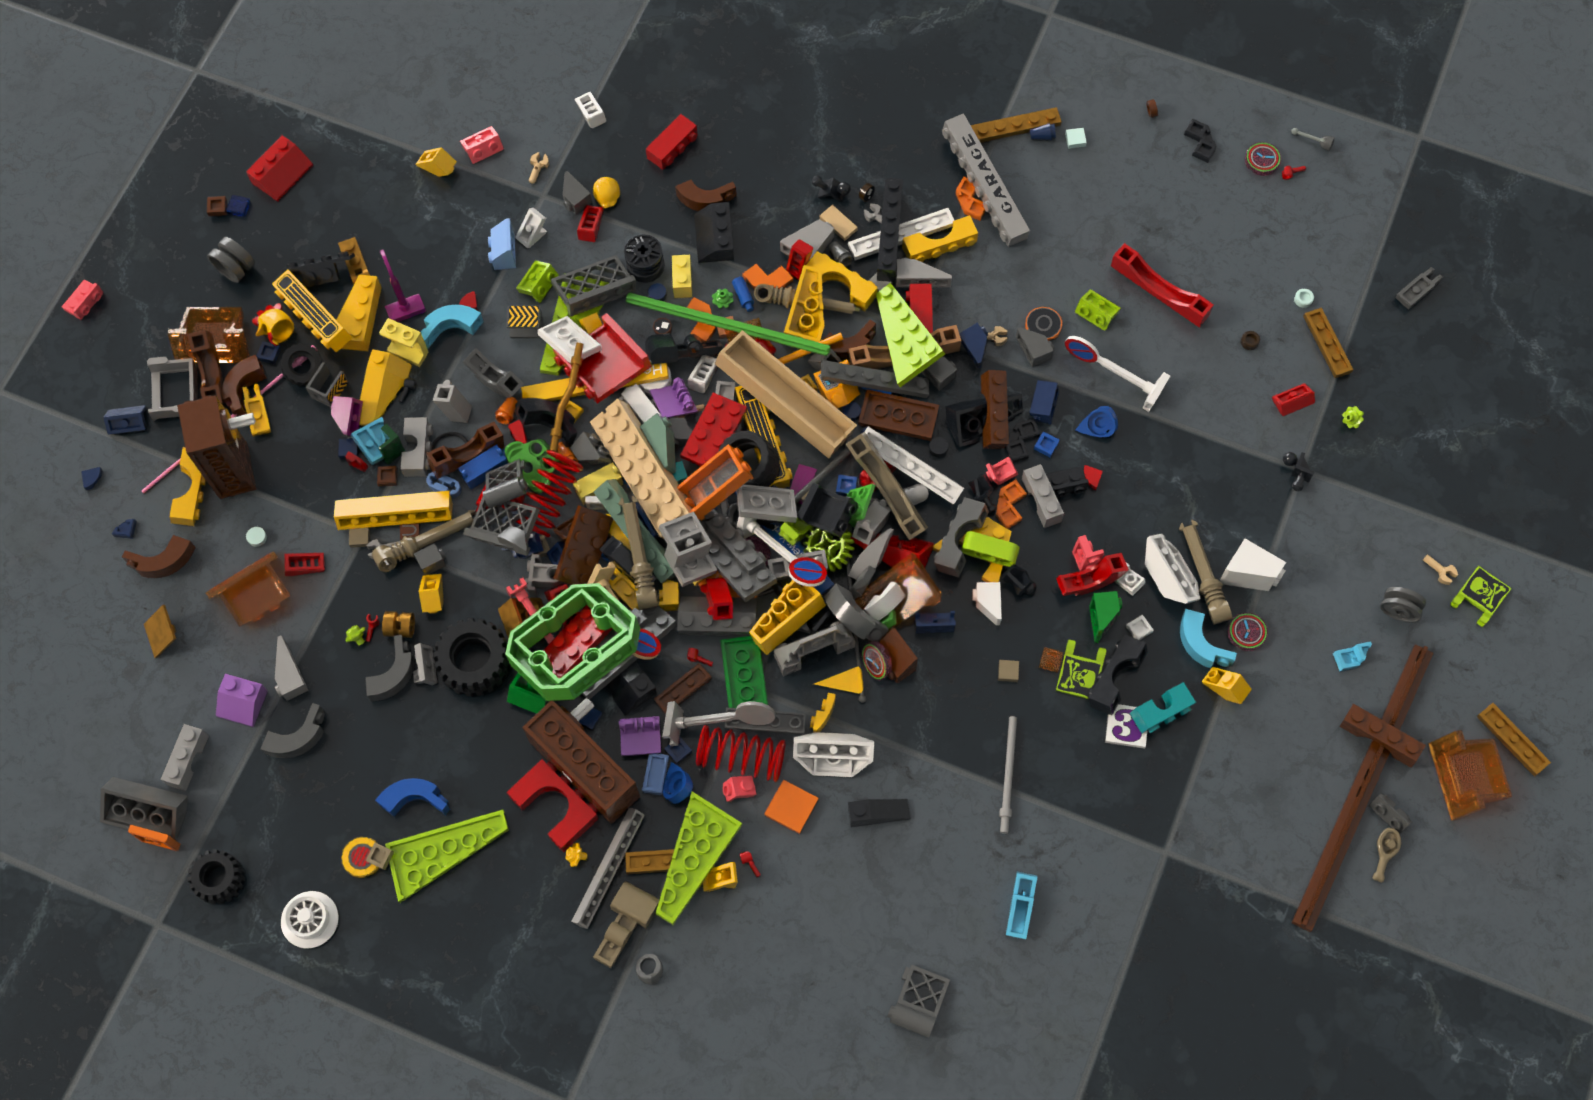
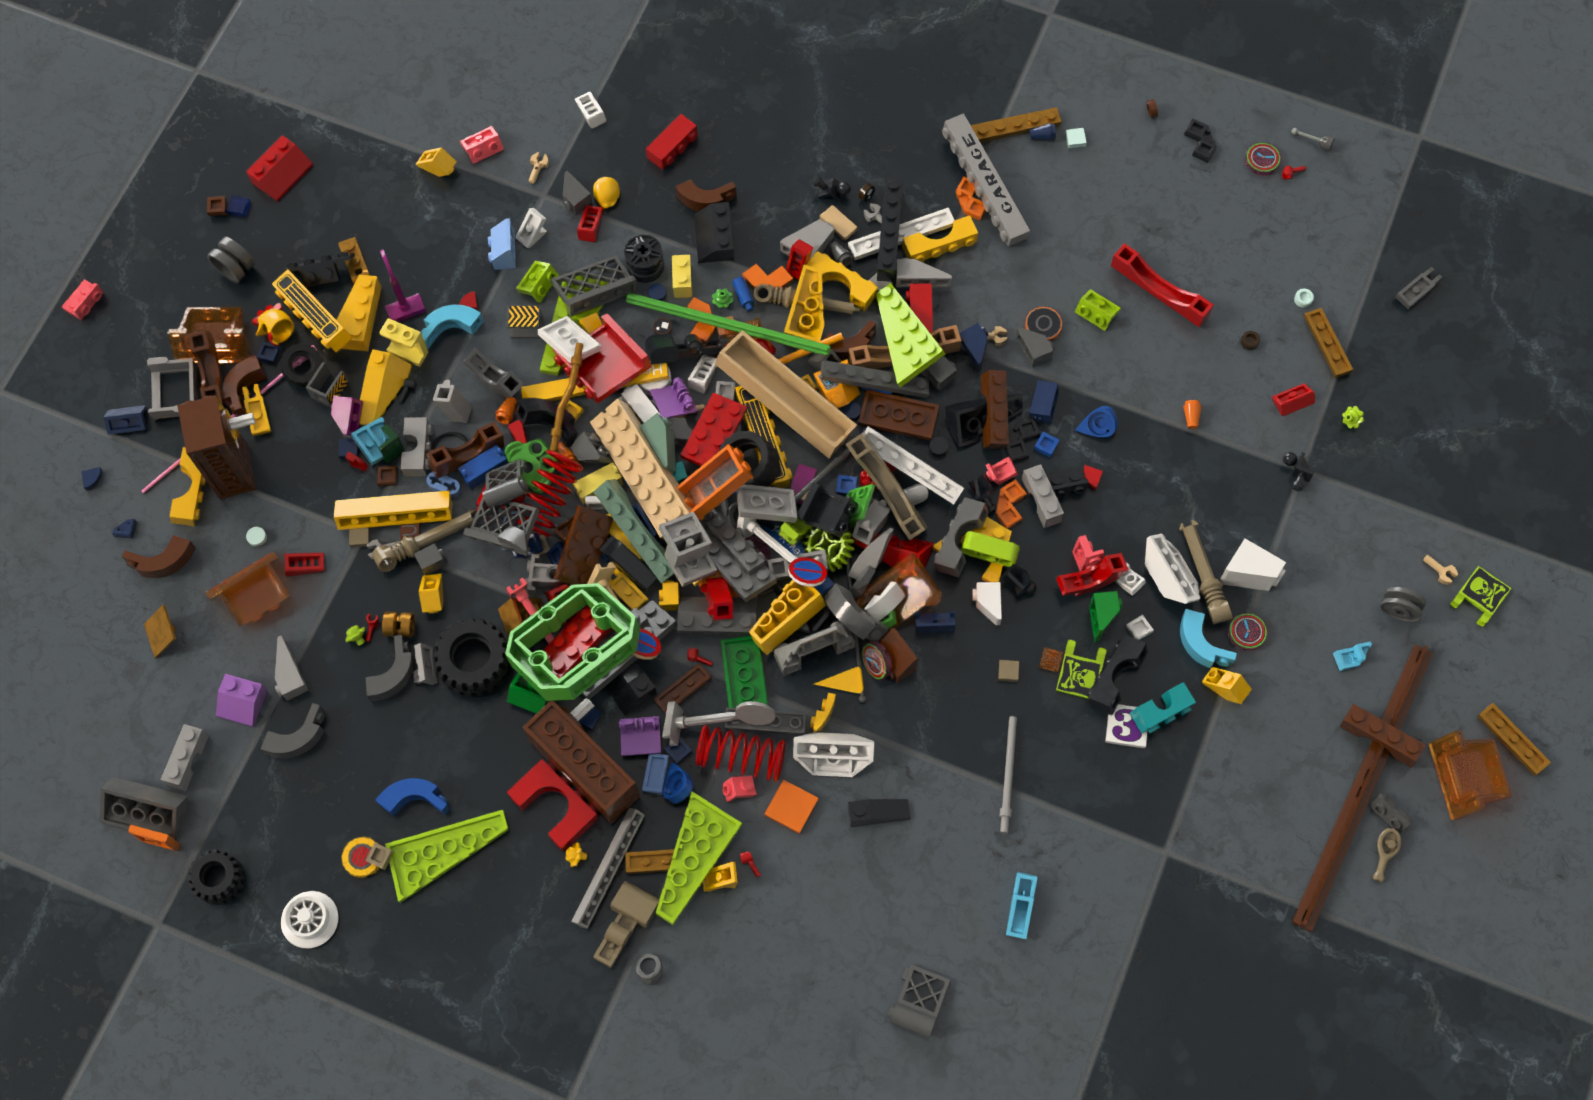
(641, 570): dark tan piece -> none
(1087, 352): white piece -> none
(1192, 413): none -> orange cone

